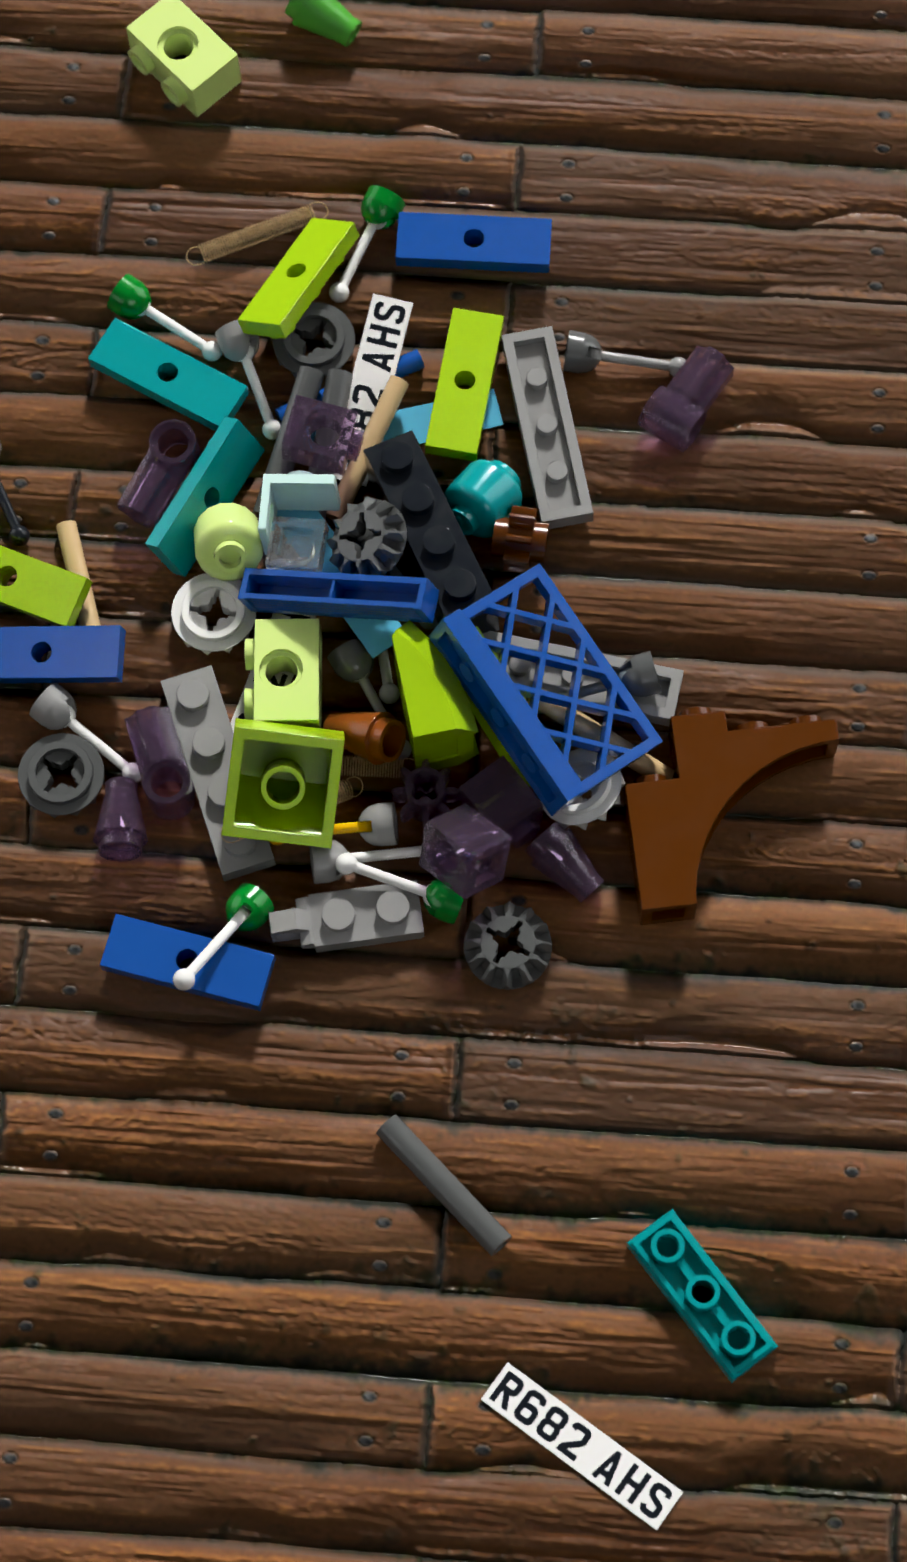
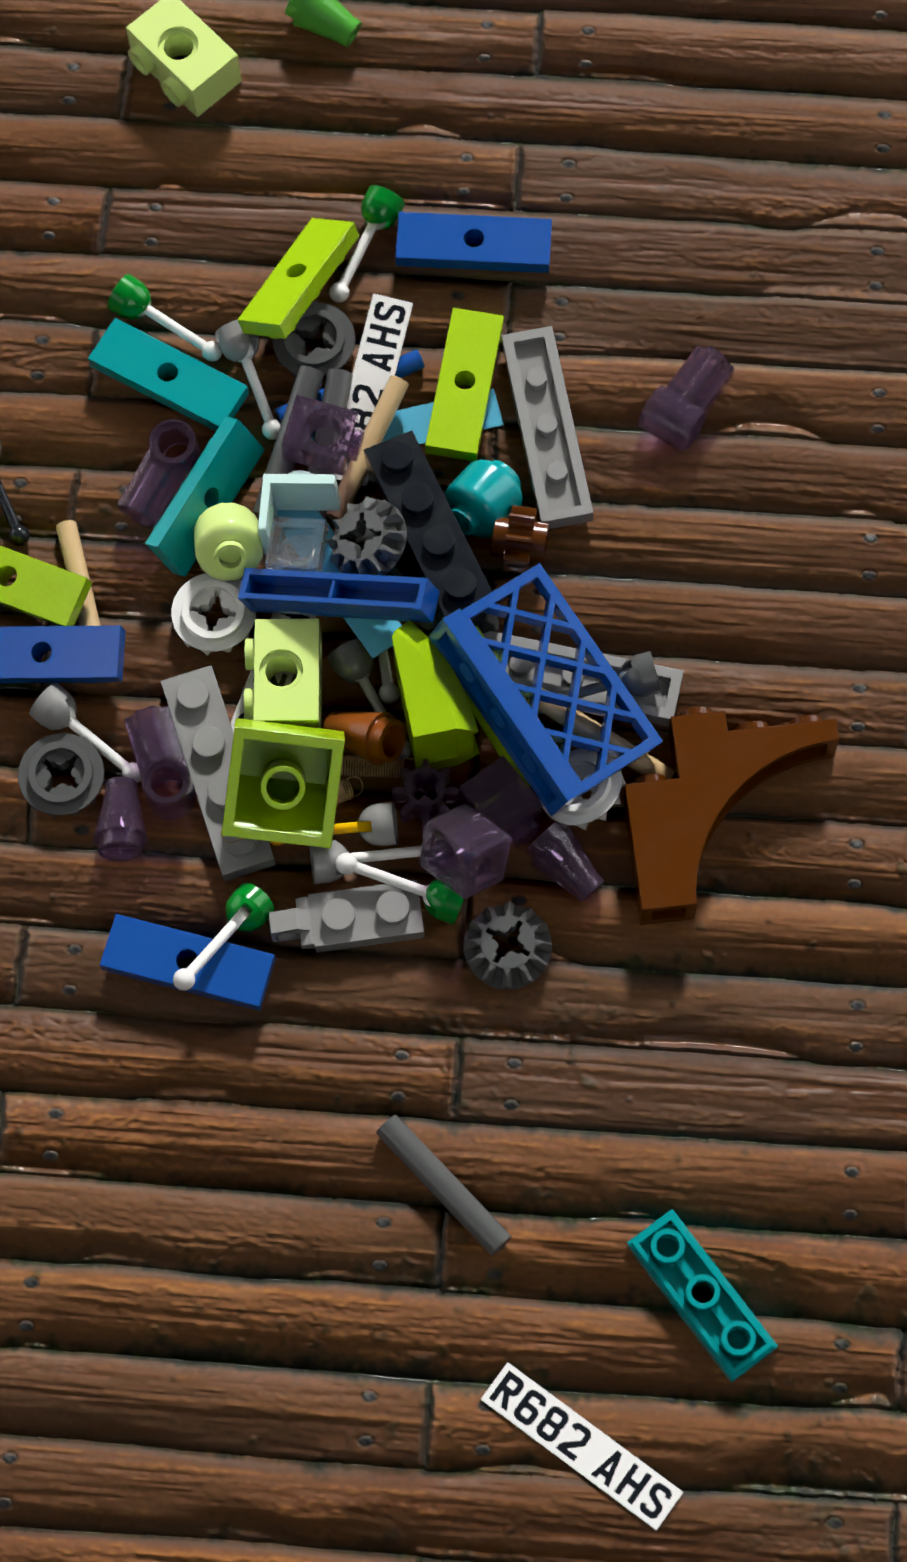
(290, 217): tan piece -> none
(585, 353): hinge -> none

